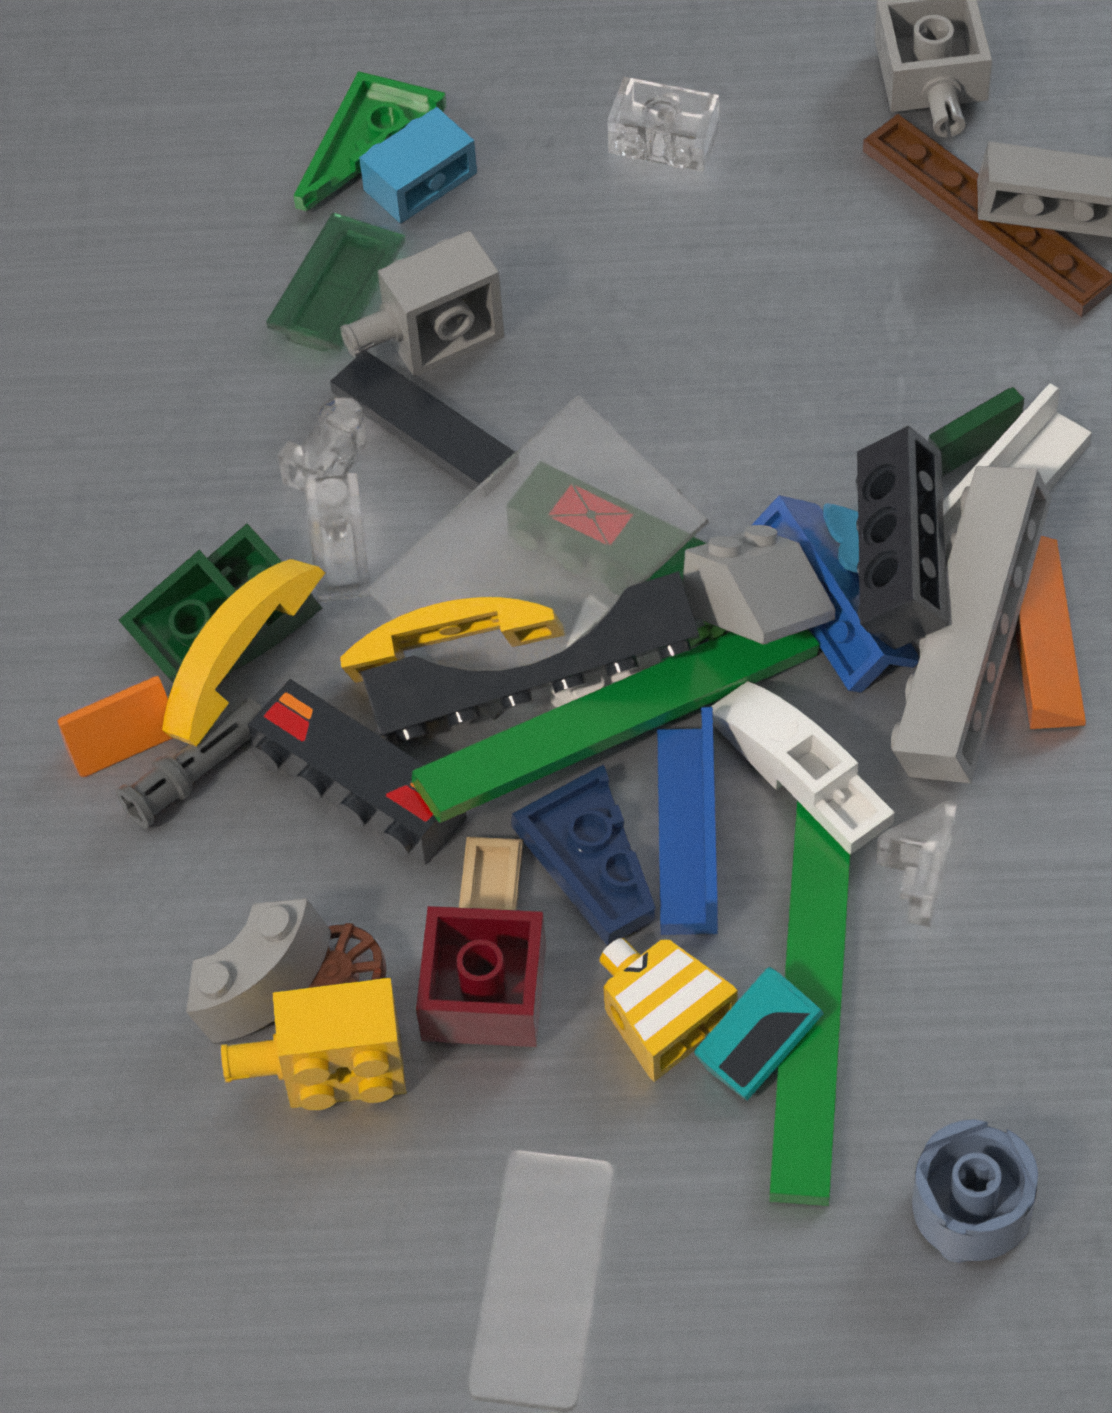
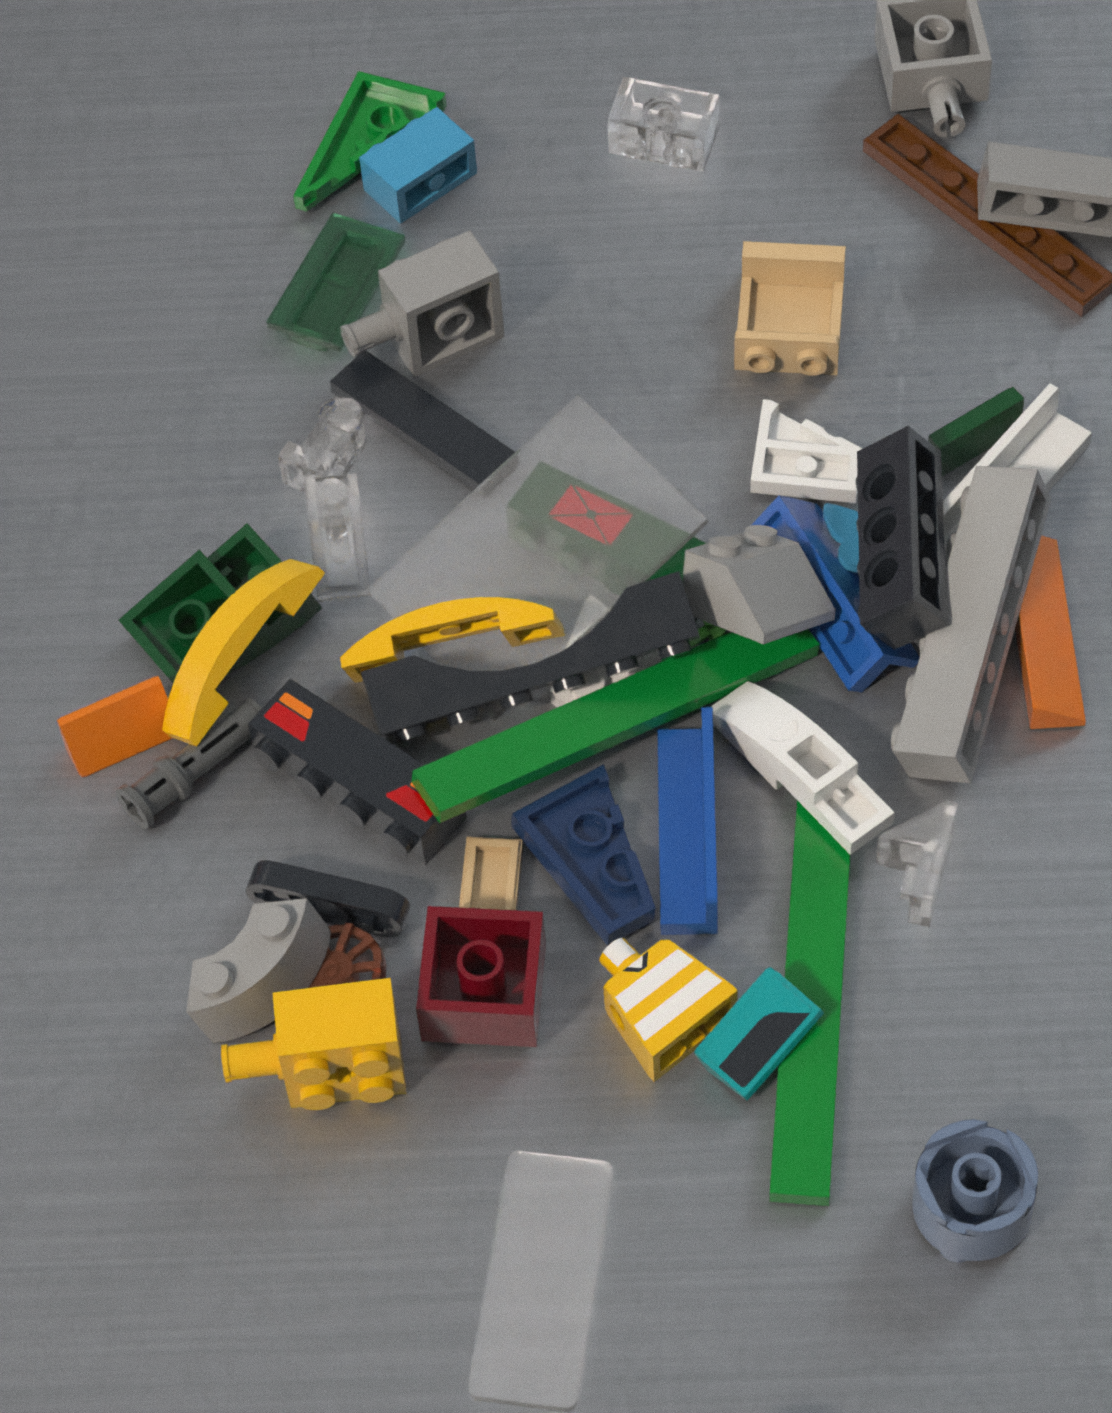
(333, 897): none -> black beam
(790, 308): none -> tan panel
(802, 459): none -> white wing

